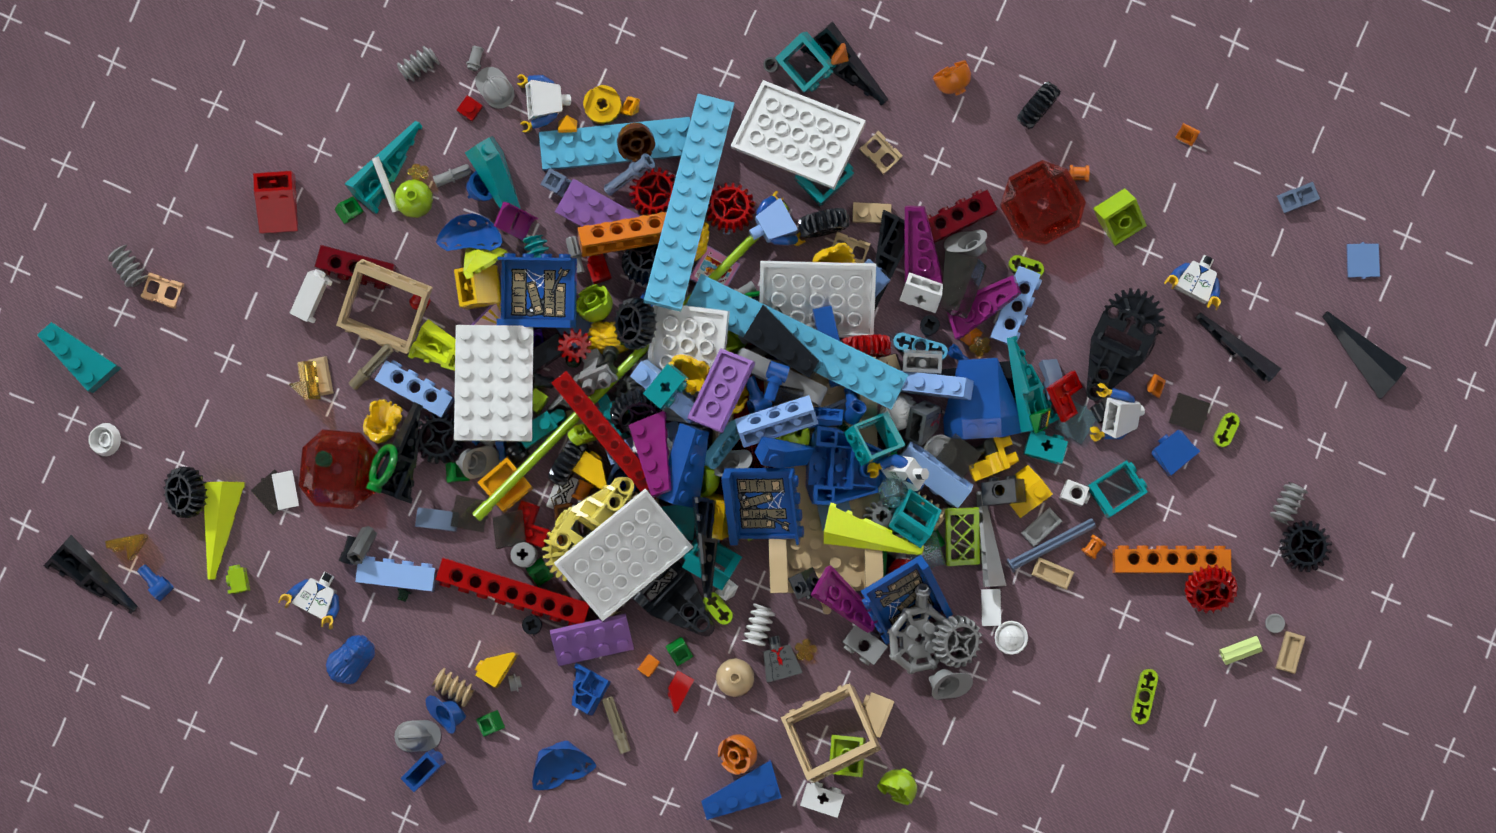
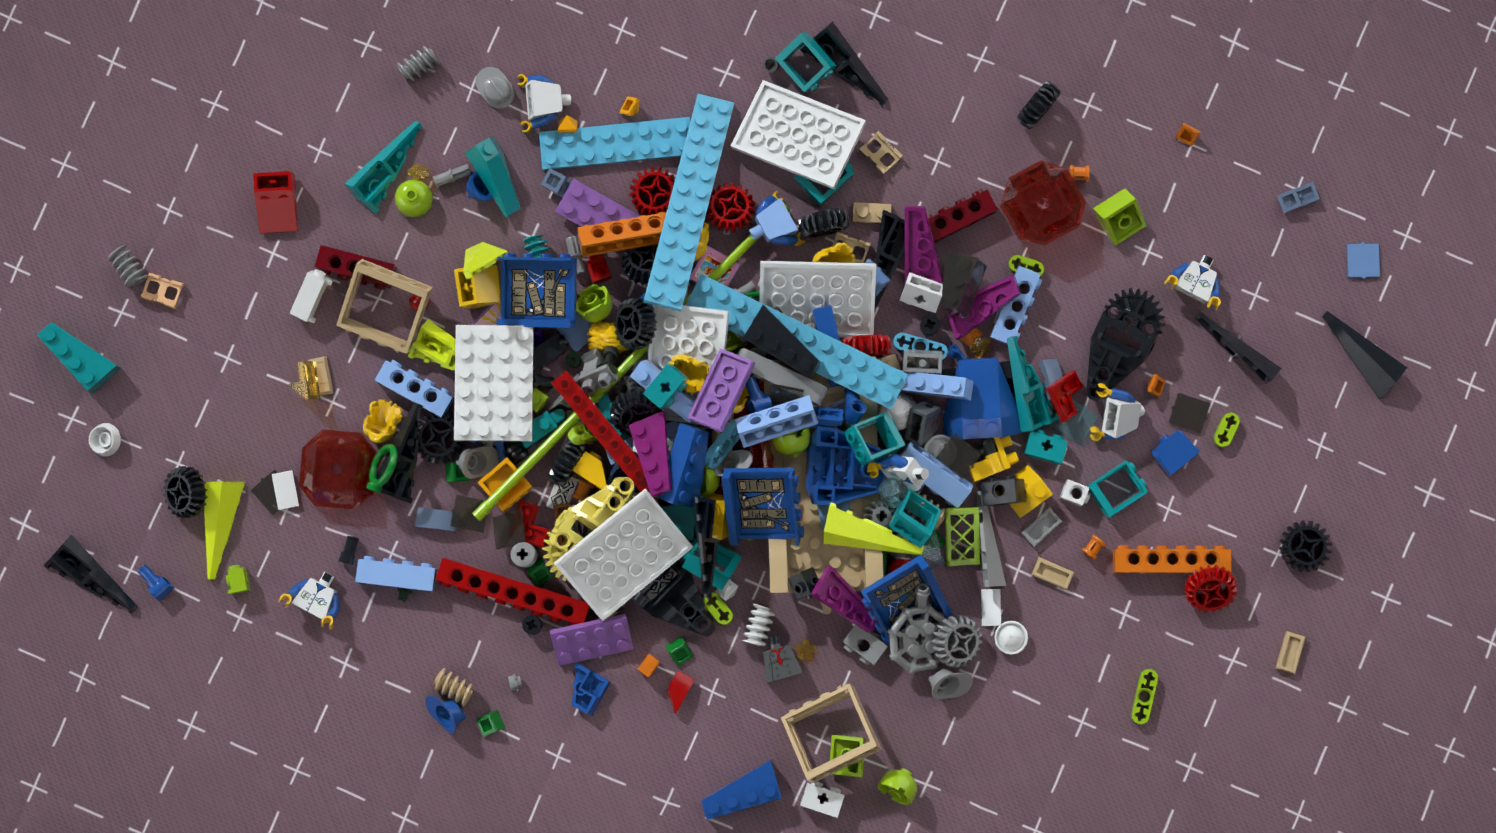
(132, 543): clear yellow slope -> none
(323, 459): clear green piece -> none
(348, 209): green slope -> none
(350, 659): blue hair -> none
(361, 545): dark grey axle -> none
(375, 362): dark tan axle -> none
(385, 183): white bar -> none
(417, 735): light grey piece -> none
(423, 769): blue torso -> none
(469, 108): red plate -> none
(469, 236): blue piece -> none
(475, 57): light grey pin -> none
(495, 668): yellow slope -> none
(522, 222): magenta piece -> none
(559, 762): blue piece -> none
(569, 350): red gear -> none
(606, 114): yellow plate -> none
(616, 725): dark tan axle -> none
(634, 171): sand blue pin -> none
(635, 141): reddish brown cylinder -> none
(735, 677): tan cylinder -> none
(737, 753): orange cylinder -> none
(775, 375): blue pin -> none
(782, 453): blue slope -> none
(840, 55): orange slope -> none
(877, 711): tan slope -> none
(953, 79): orange cylinder -> none
(968, 243): light grey piece -> none
(1040, 419): green slope -> none
(1051, 544): sand blue axle -> none
(1098, 411): black hinge -> none
(1240, 650): yellowish green axle -> none
(1275, 623): light grey piece -> none
(1287, 503): light grey piece -> none

